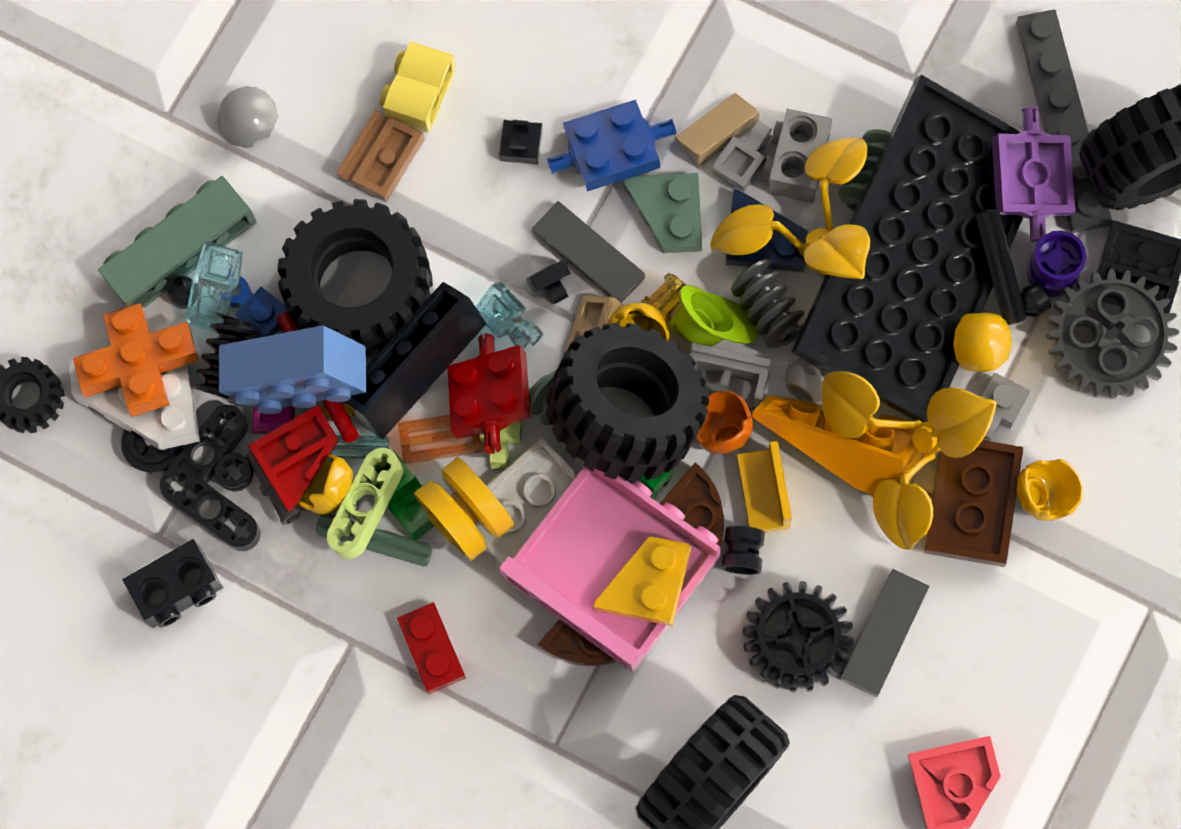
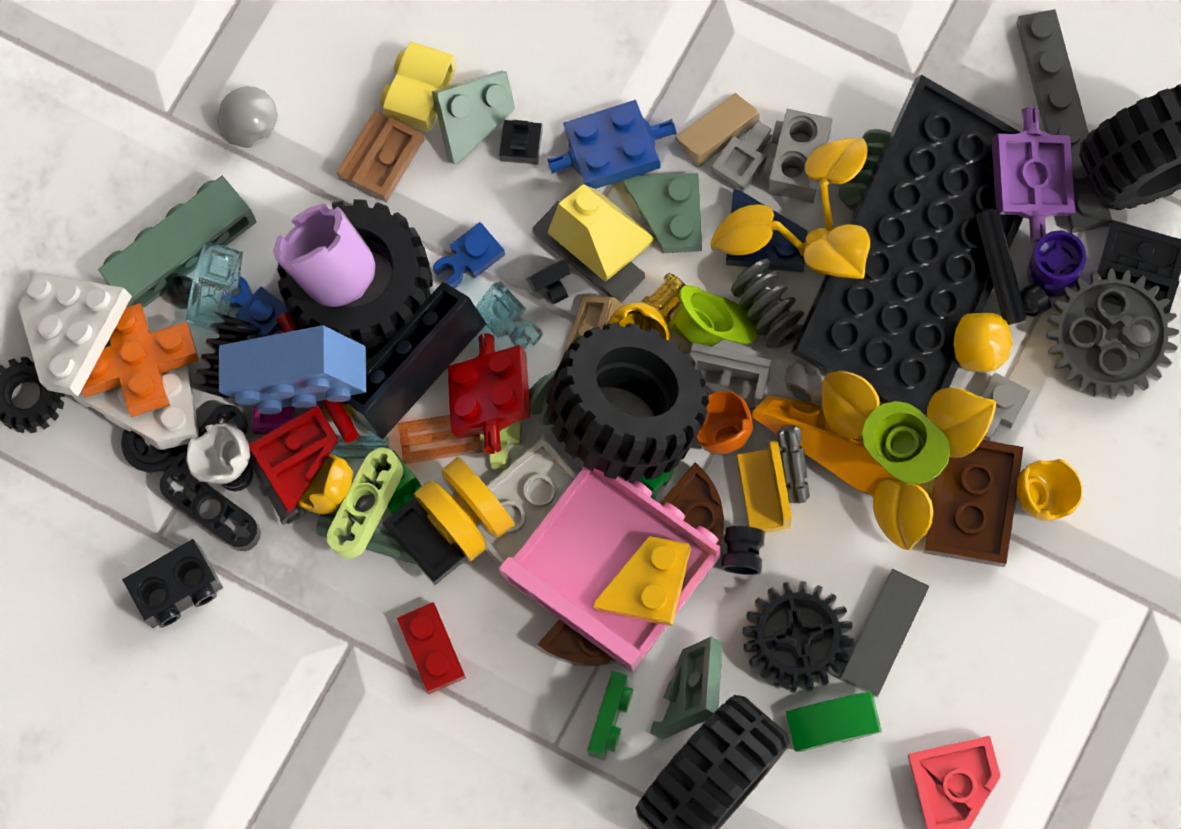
(69, 327): none -> white plate
(218, 454): none -> white hair
(326, 256): none -> lavender cylinder
(423, 541): none -> black tile
(471, 111): none -> wing
(473, 253): none -> blue plate
(598, 232): none -> light yellow slope
(616, 699): none -> green plate
(693, 688): none -> sand green wing
(793, 463): none -> dark grey axle
(833, 721): none -> green slope
(906, 442): none -> lime piece

